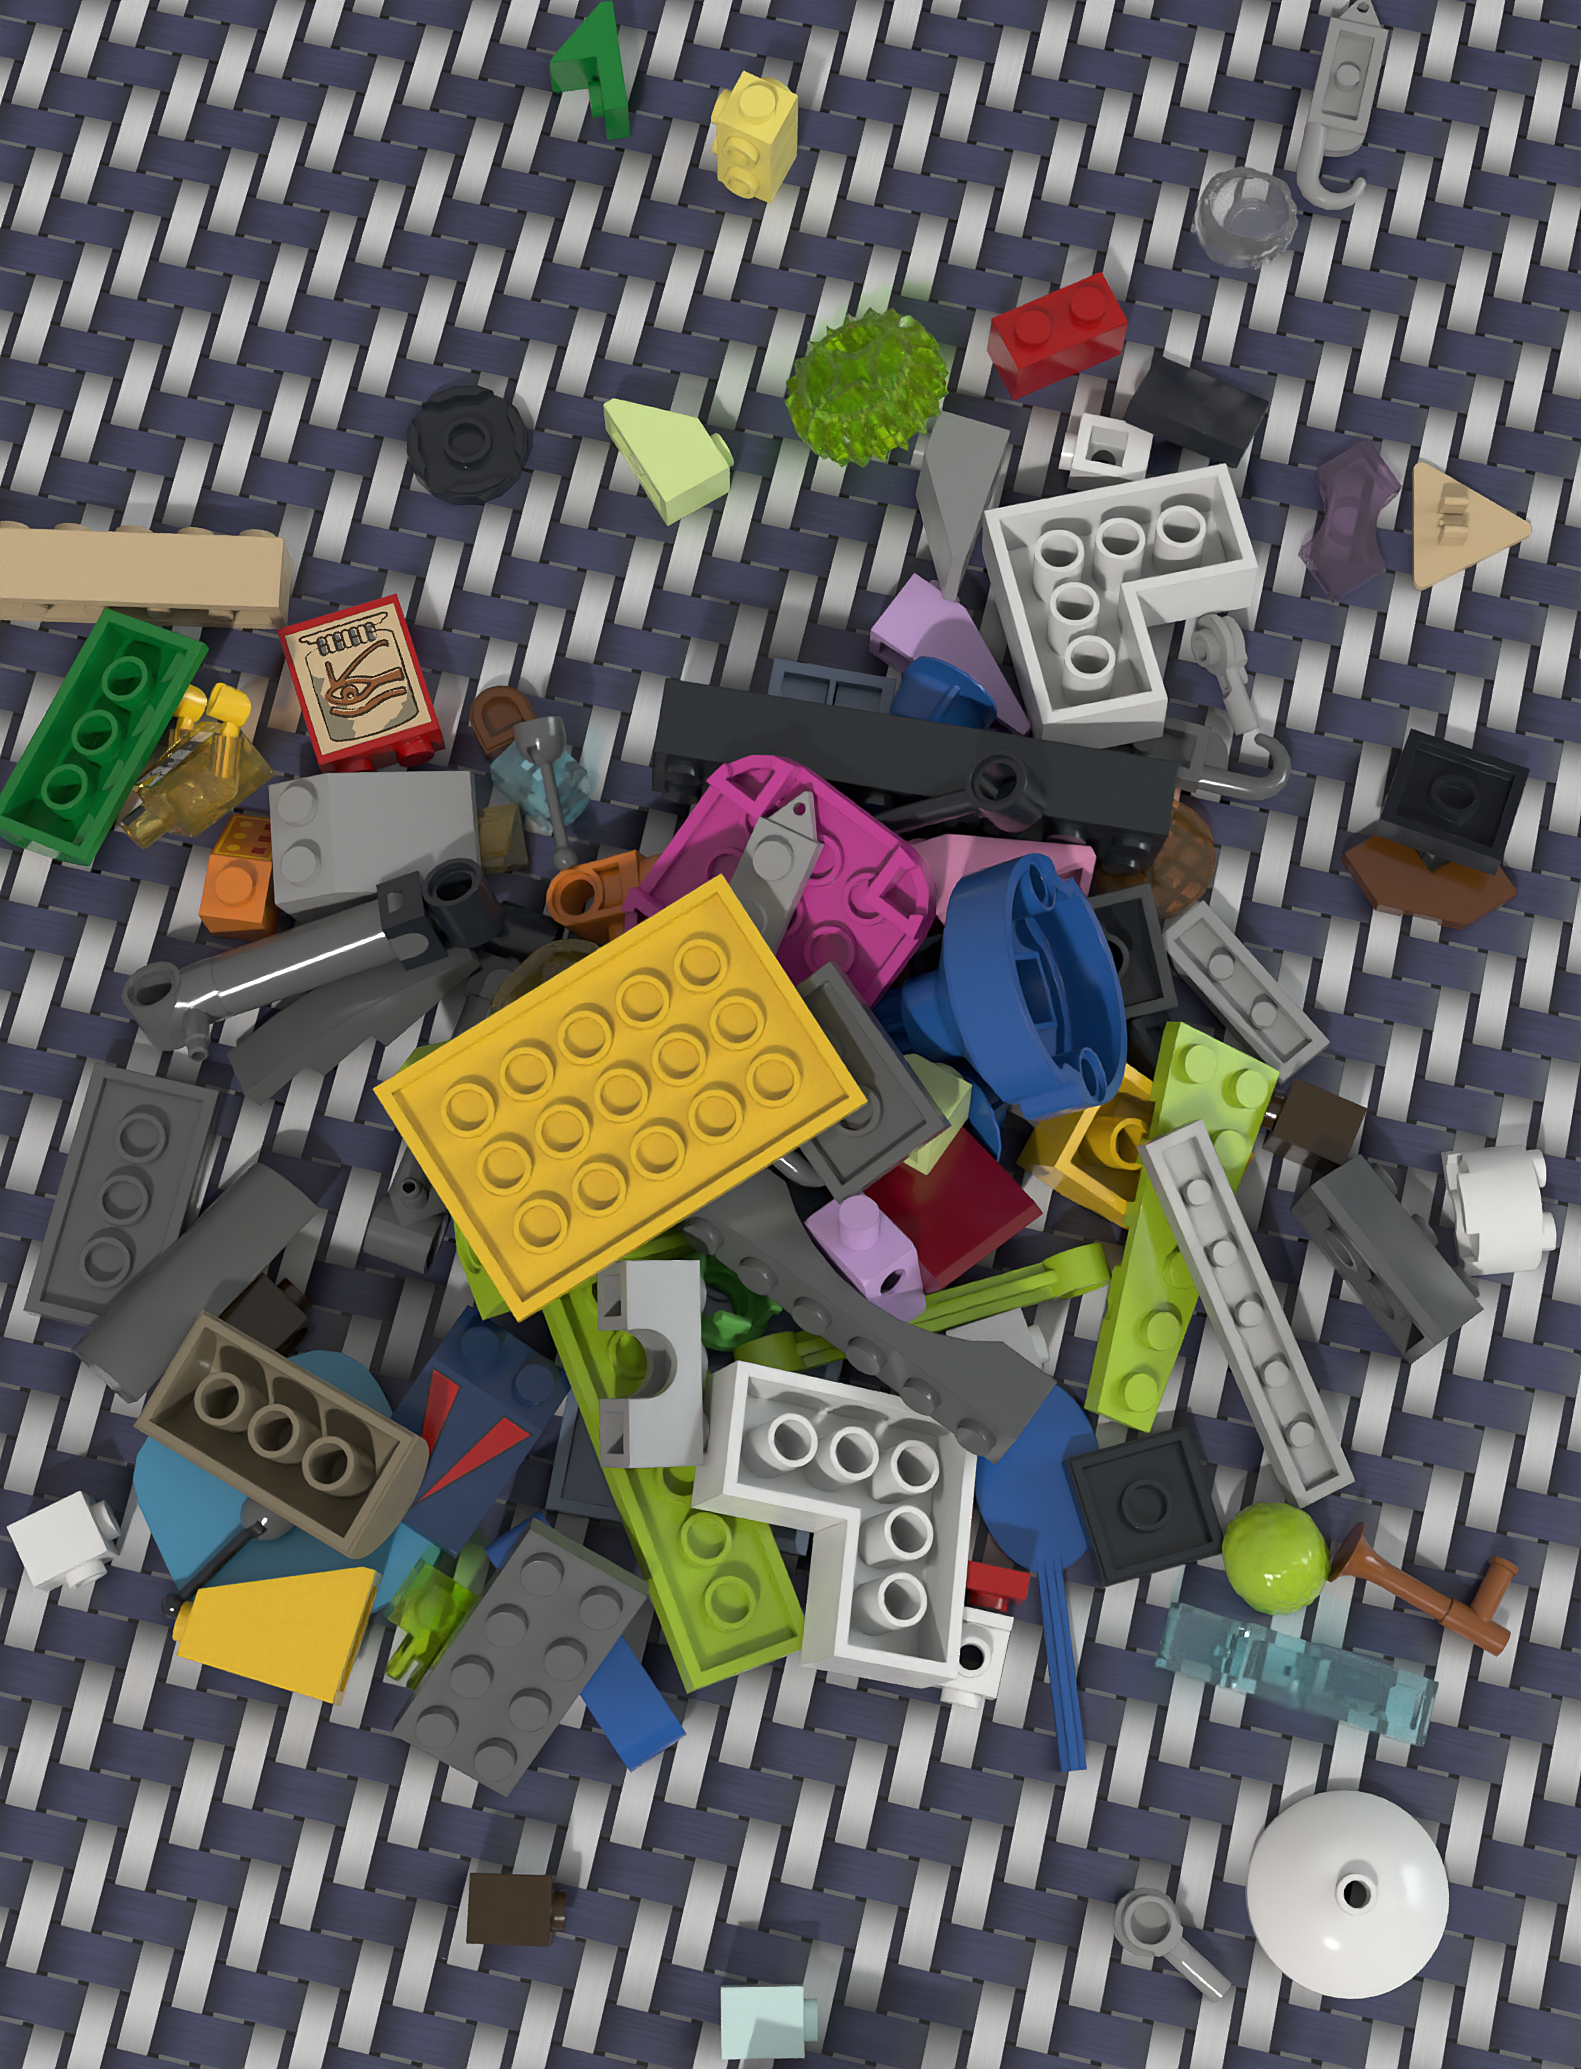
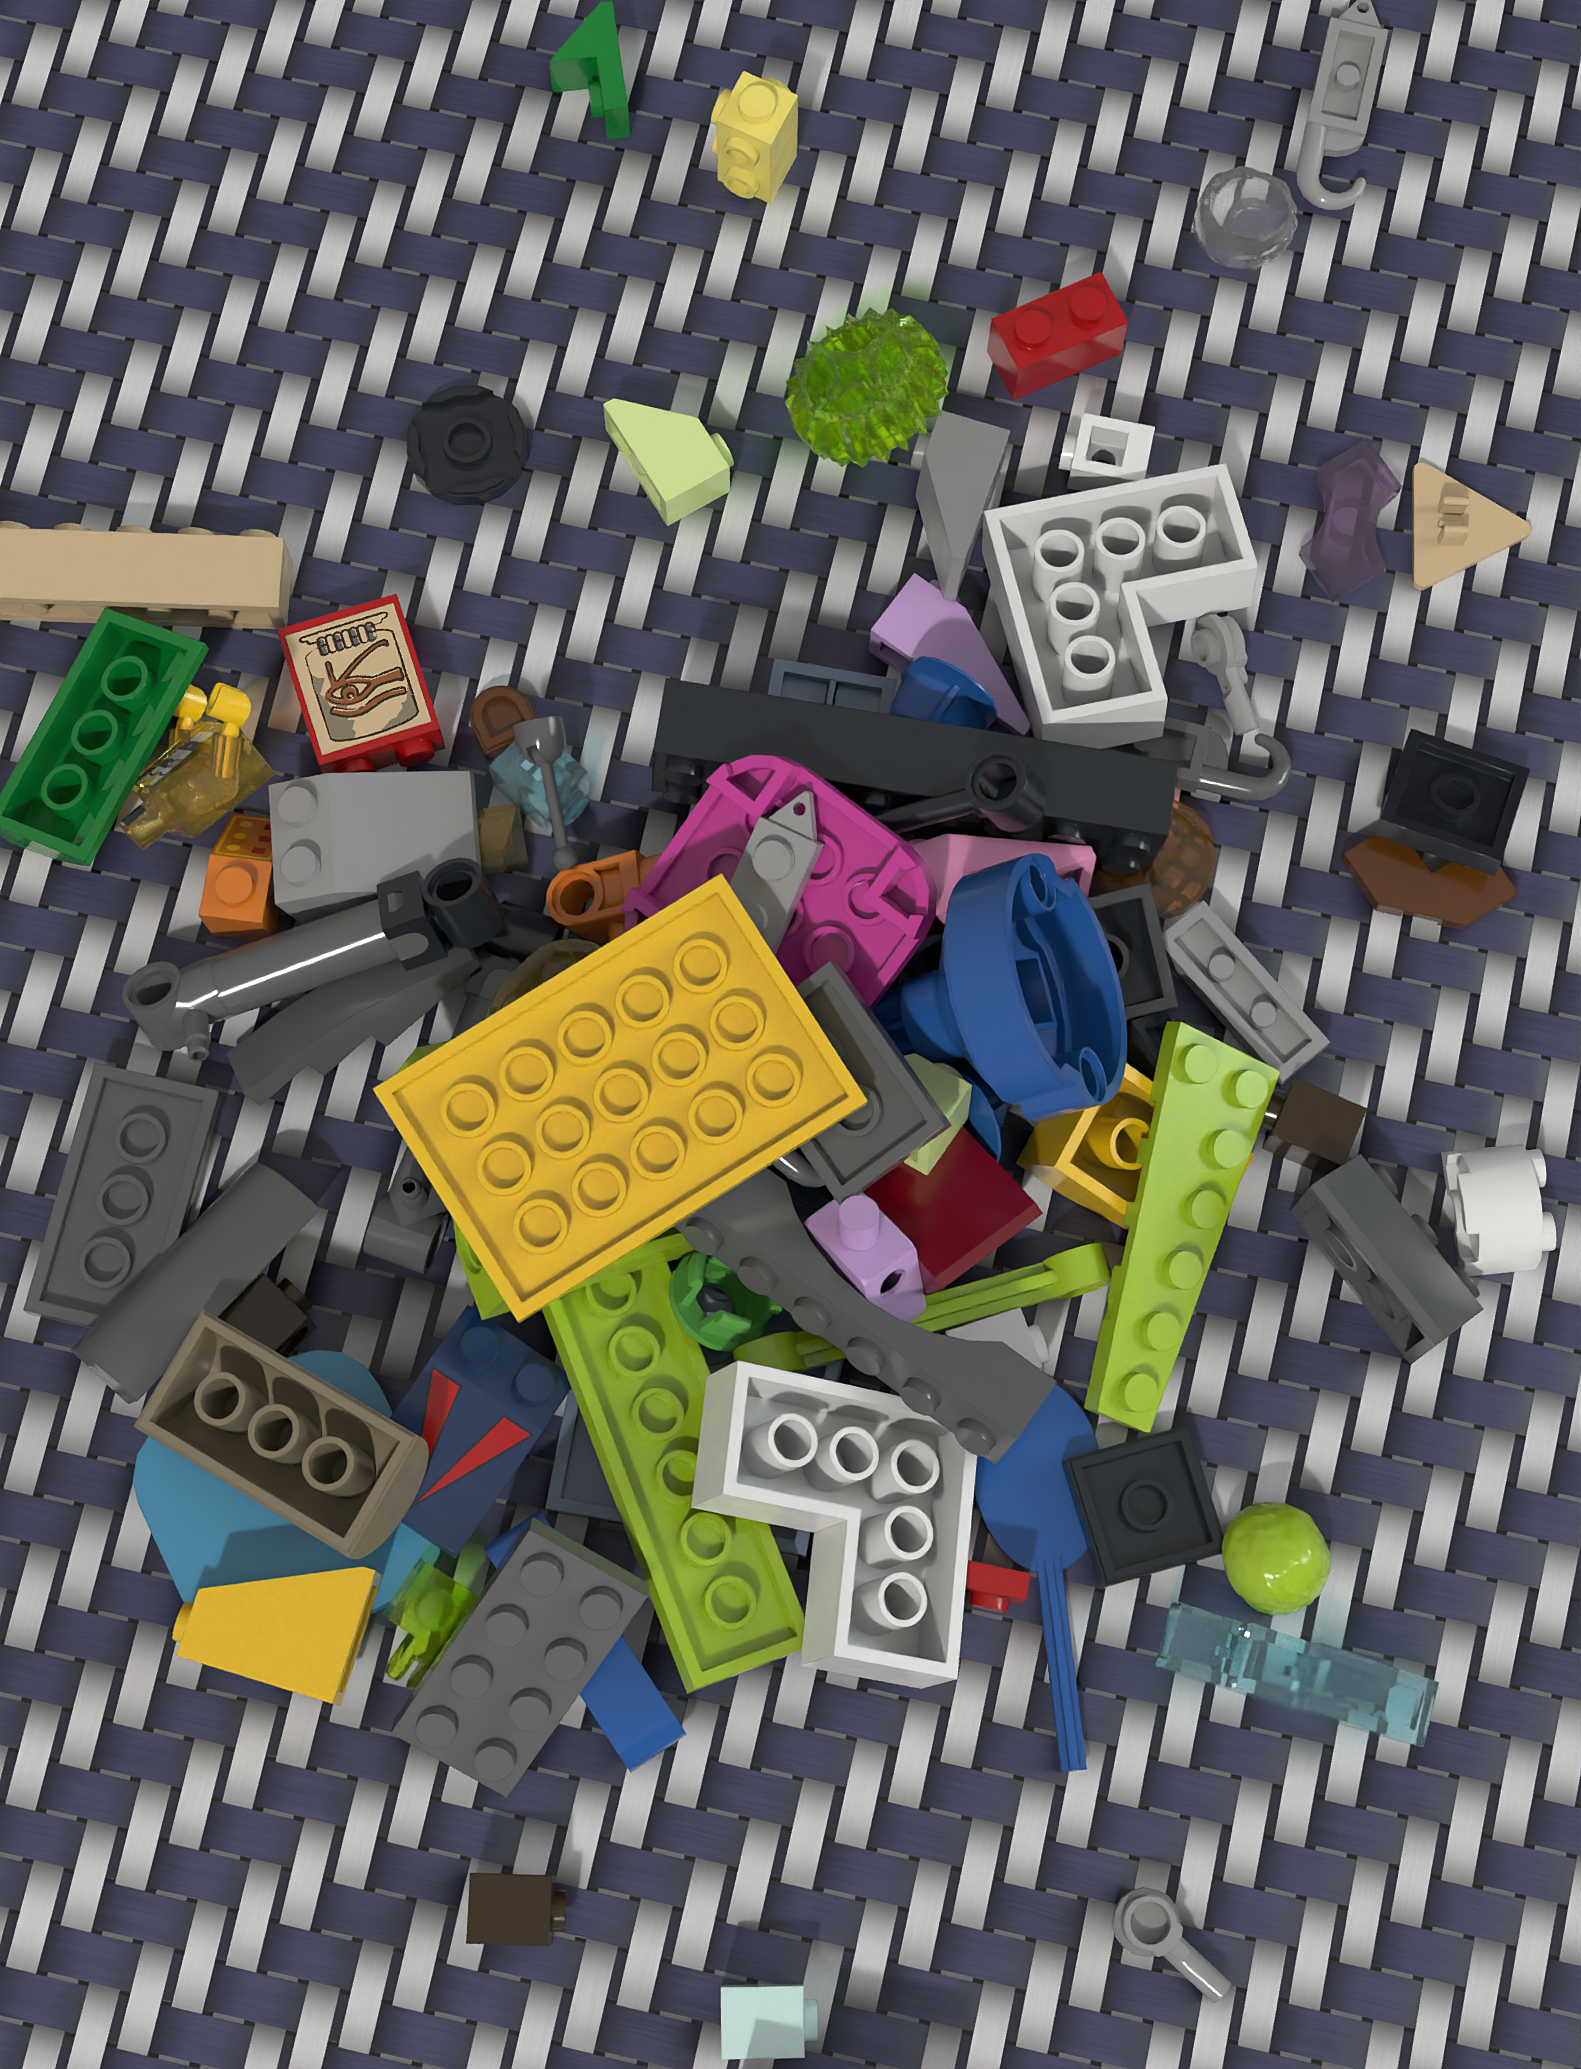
(67, 1542): white brick -> none
(257, 1523): black hinge -> none
(665, 1416): light grey arch -> none
(991, 1635): white brick -> none
(1196, 411): black tile -> none
(1245, 1313): light grey plate -> none
(1300, 1904): white dish -> none
(1473, 1623): dark orange piece -> none

